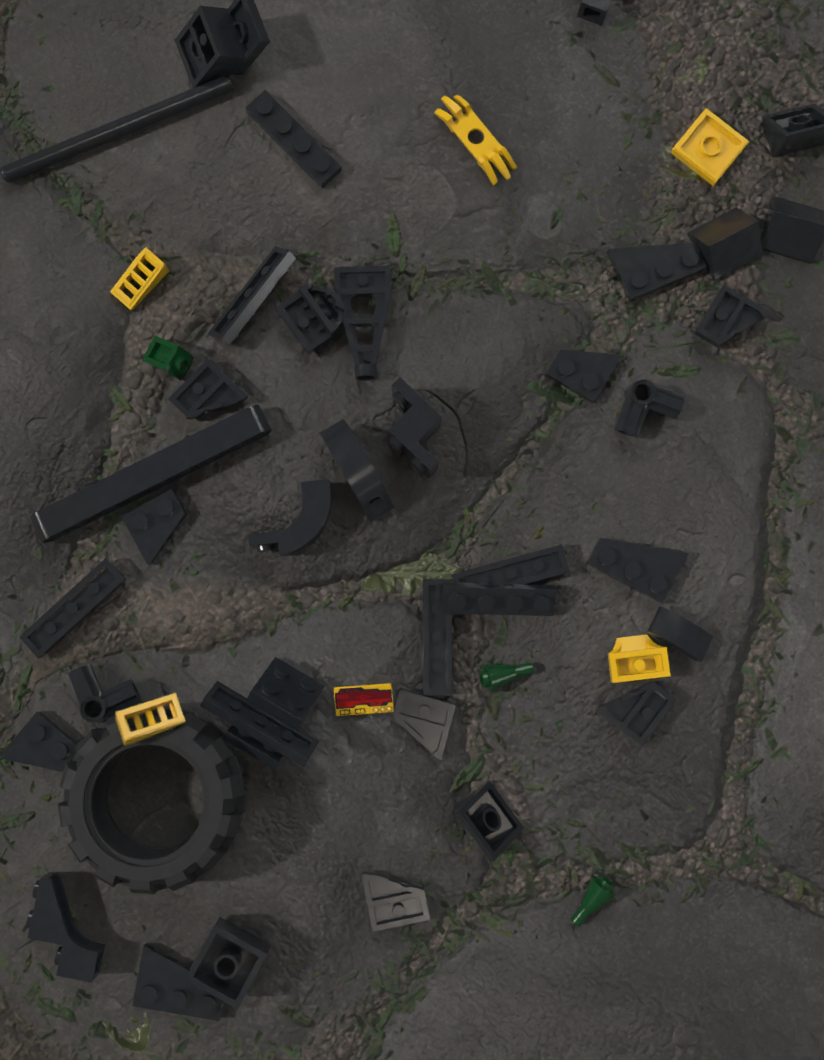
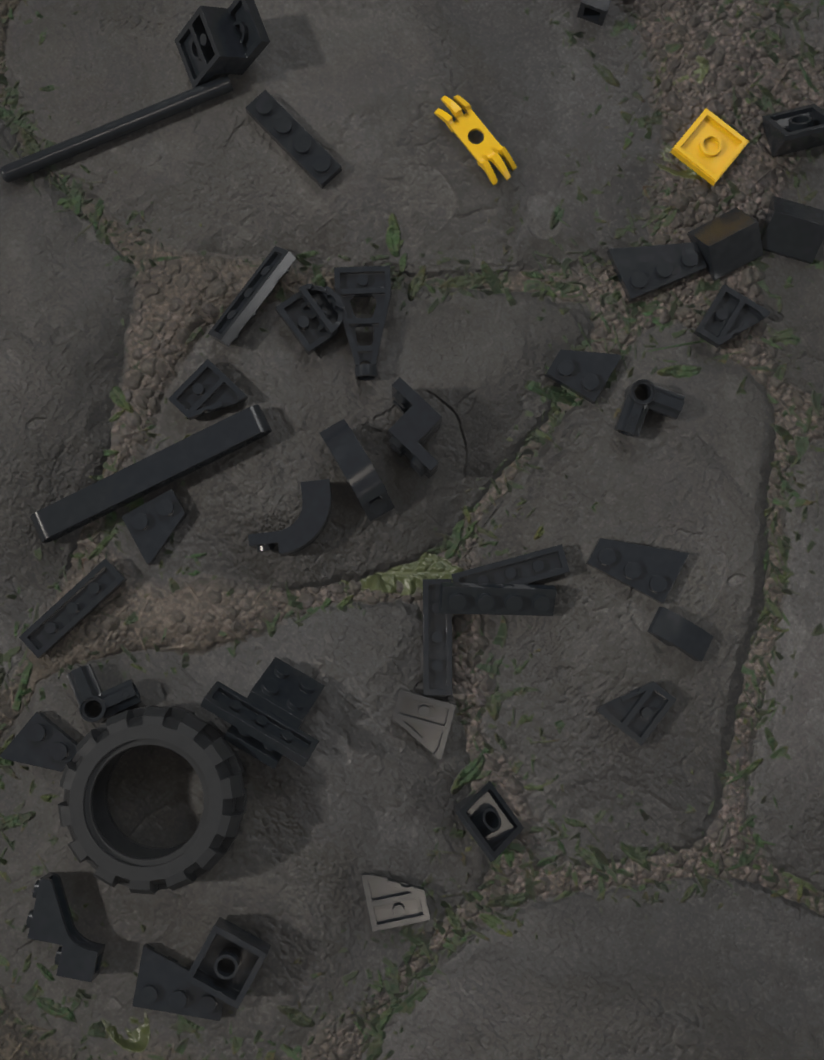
(139, 264): yellow slope -> none
(146, 708): yellow slope -> none
(168, 357): dark green bracket -> none
(363, 699): slope -> none
(496, 676): dark green cone -> none
(597, 894): dark green cone -> none
(637, 659): yellow slope -> none

